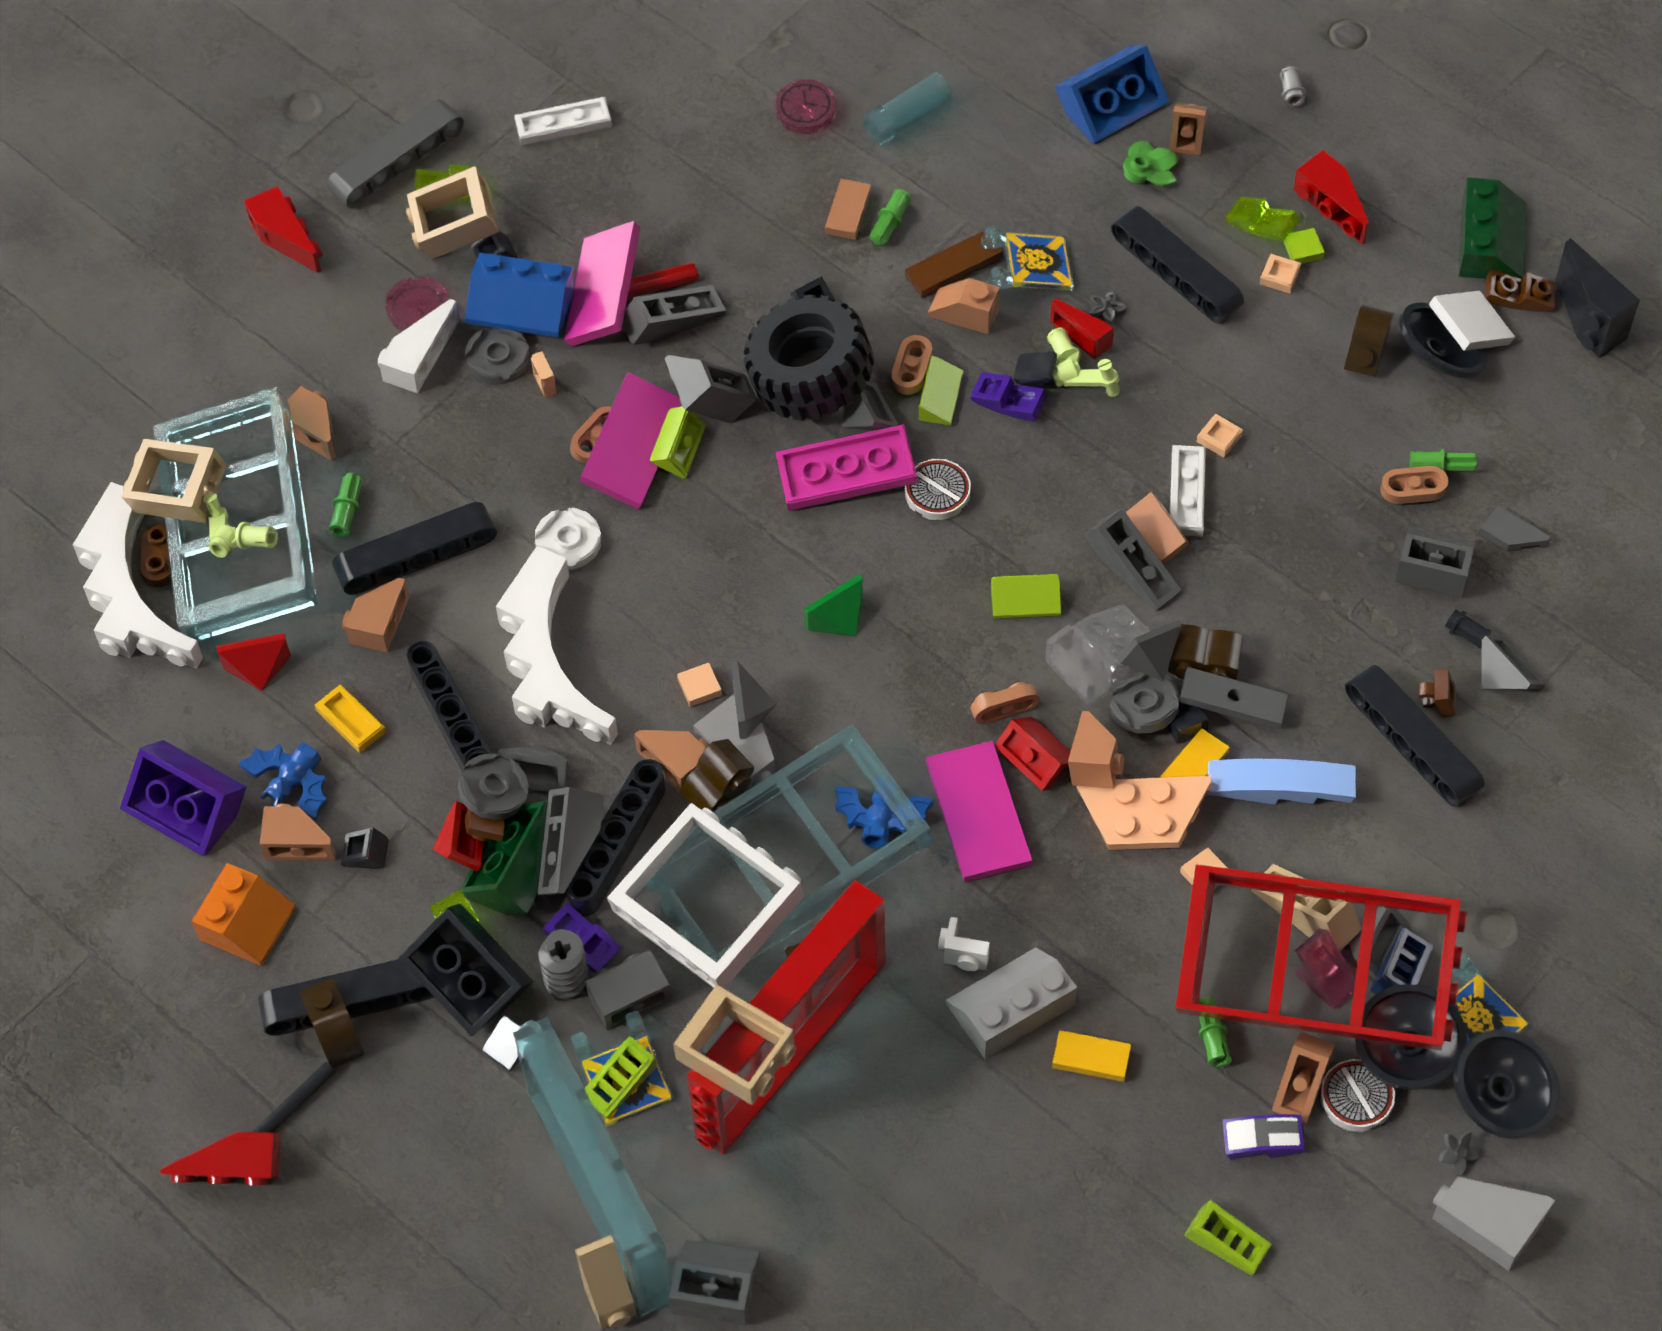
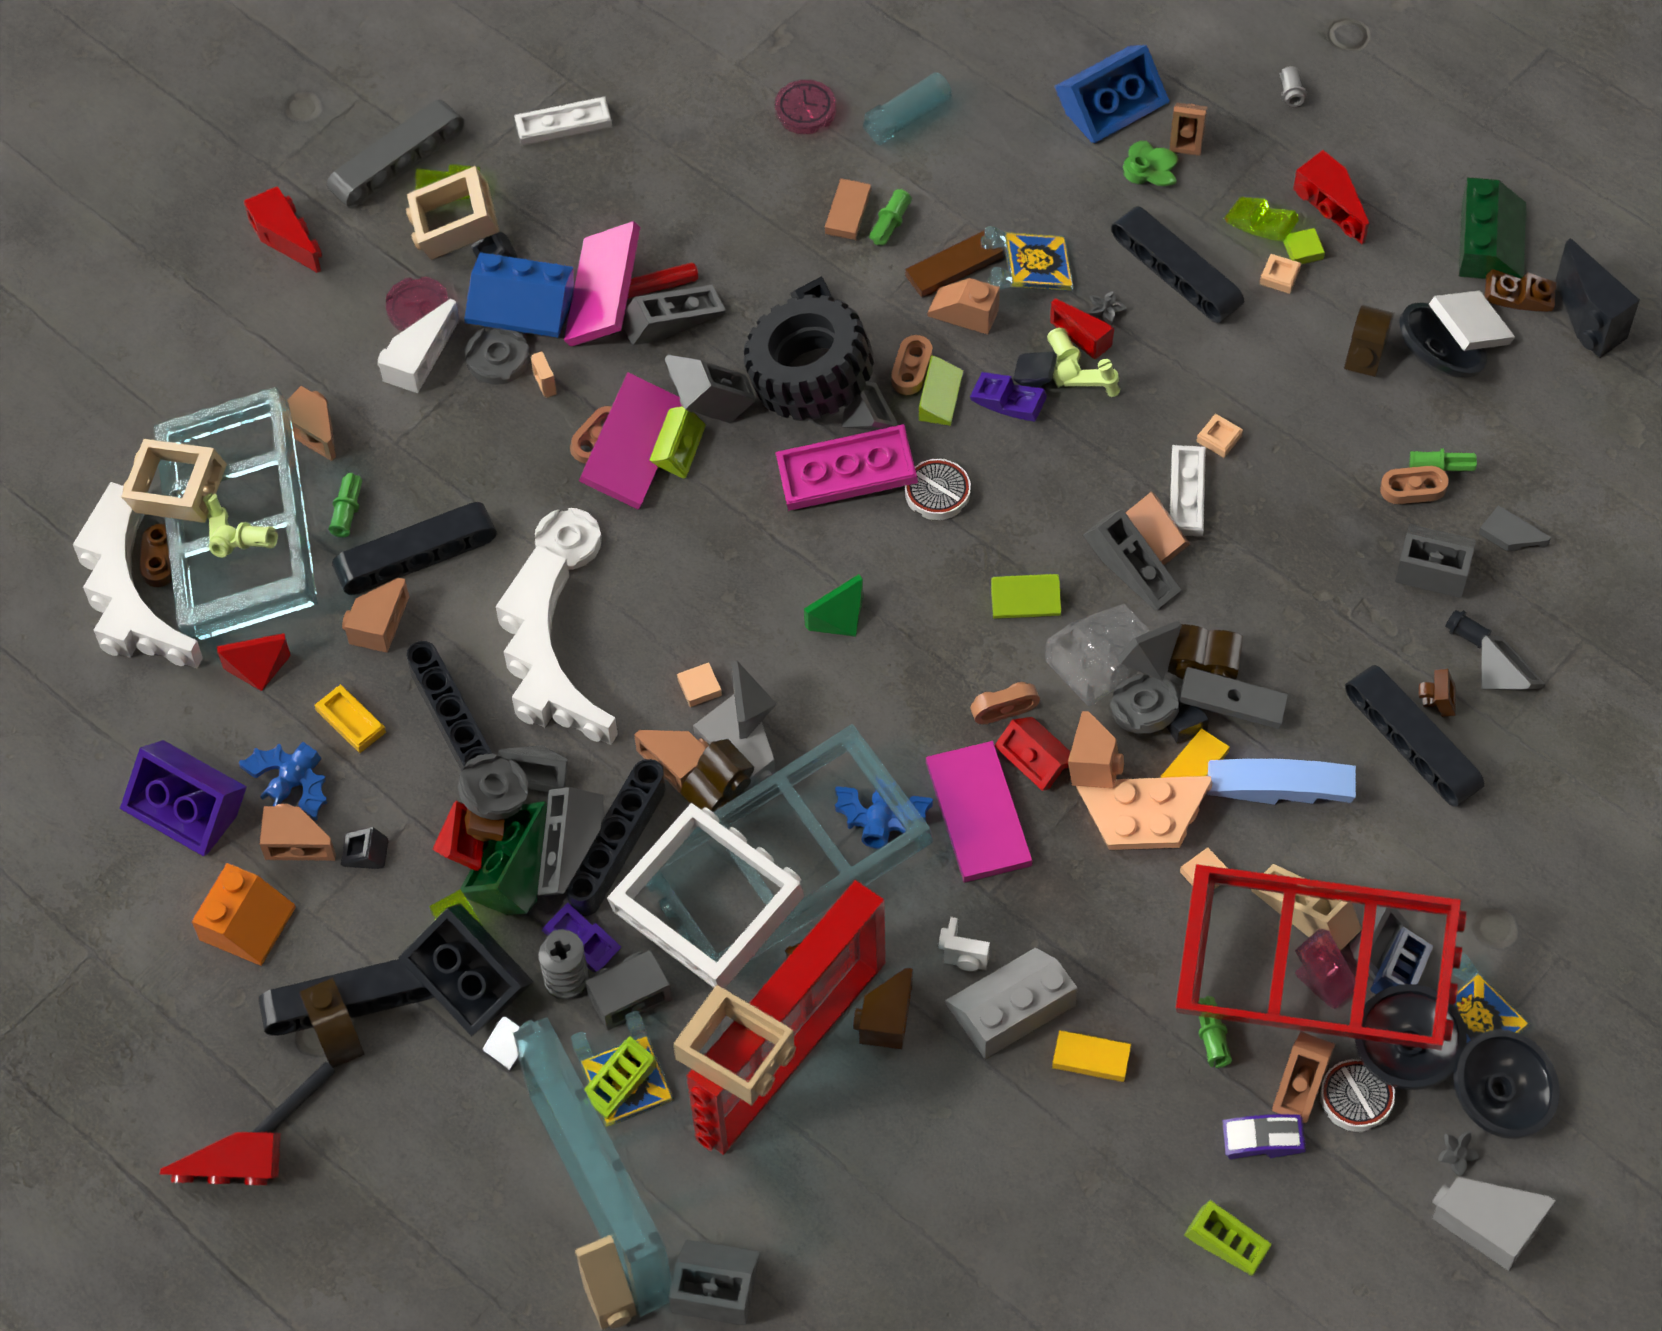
(885, 1012): none -> reddish brown slope

